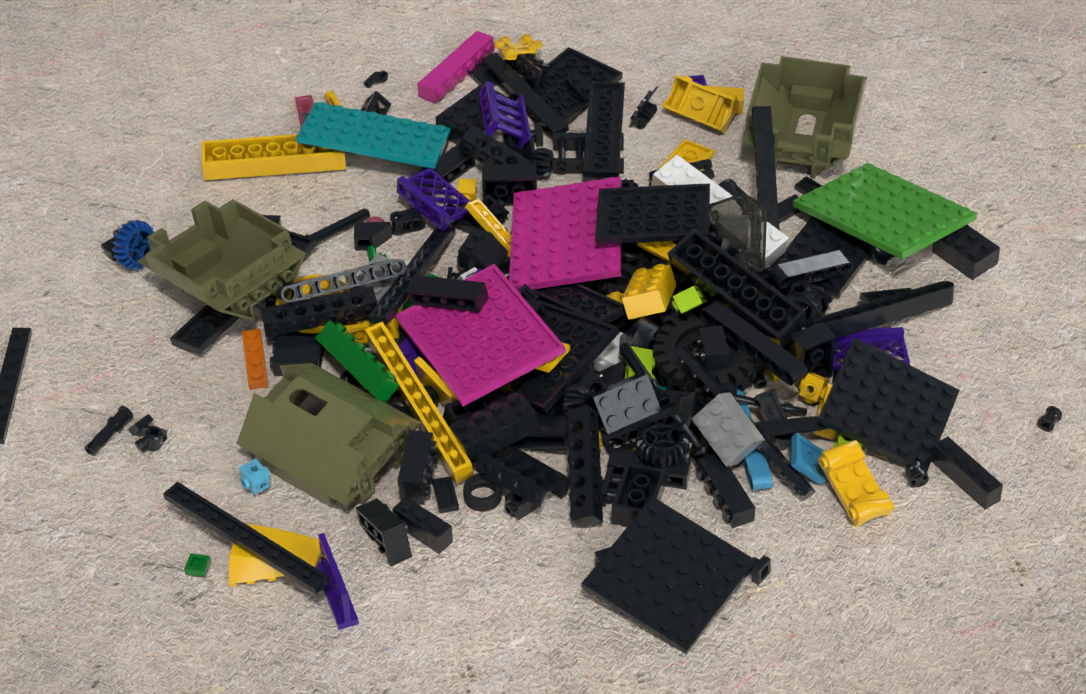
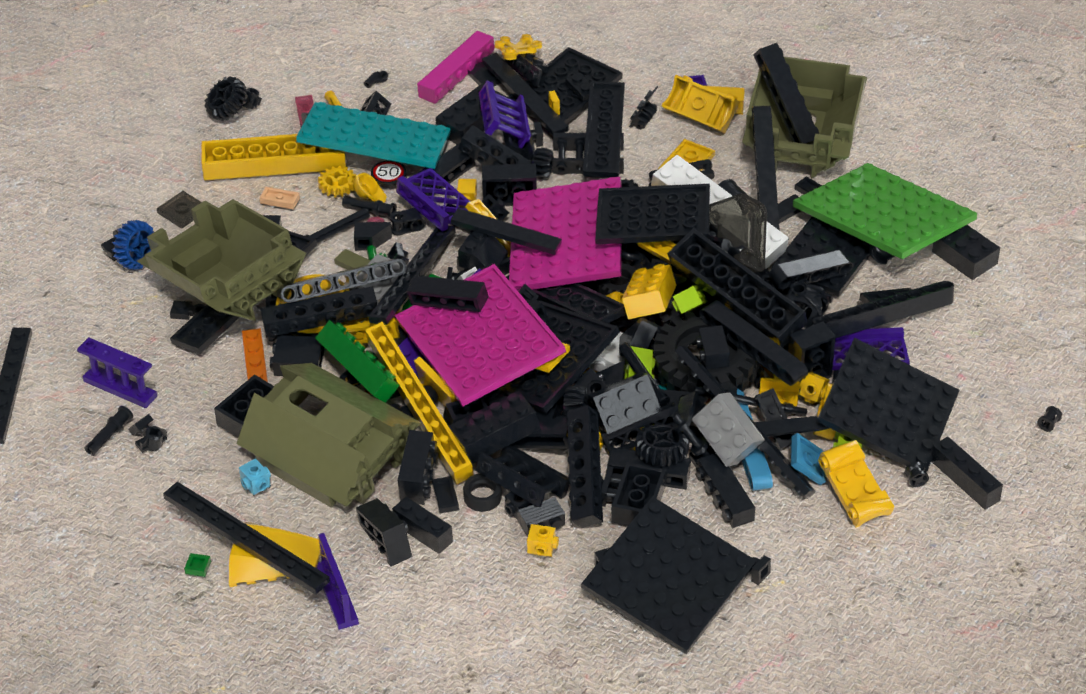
(111, 382): none -> dark purple fence
(179, 209): none -> clear smoke tile
(184, 309): none -> black plate
(226, 98): none -> black gear
(233, 410): none -> black brick
(253, 98): none -> black gear
(279, 197): none -> light nougat plate
(336, 181): none -> yellow gear
(349, 260): none -> olive tile
(368, 188): none -> yellow cap
(377, 208): none -> black pin
(387, 172): none -> piece
(398, 253): none -> black tile
(506, 231): none -> black tile
(542, 540): none -> yellow brick
(548, 514): none -> black brick
(554, 102): none -> yellow tile
(783, 391): none -> yellow bracket
(786, 94): none -> black brick

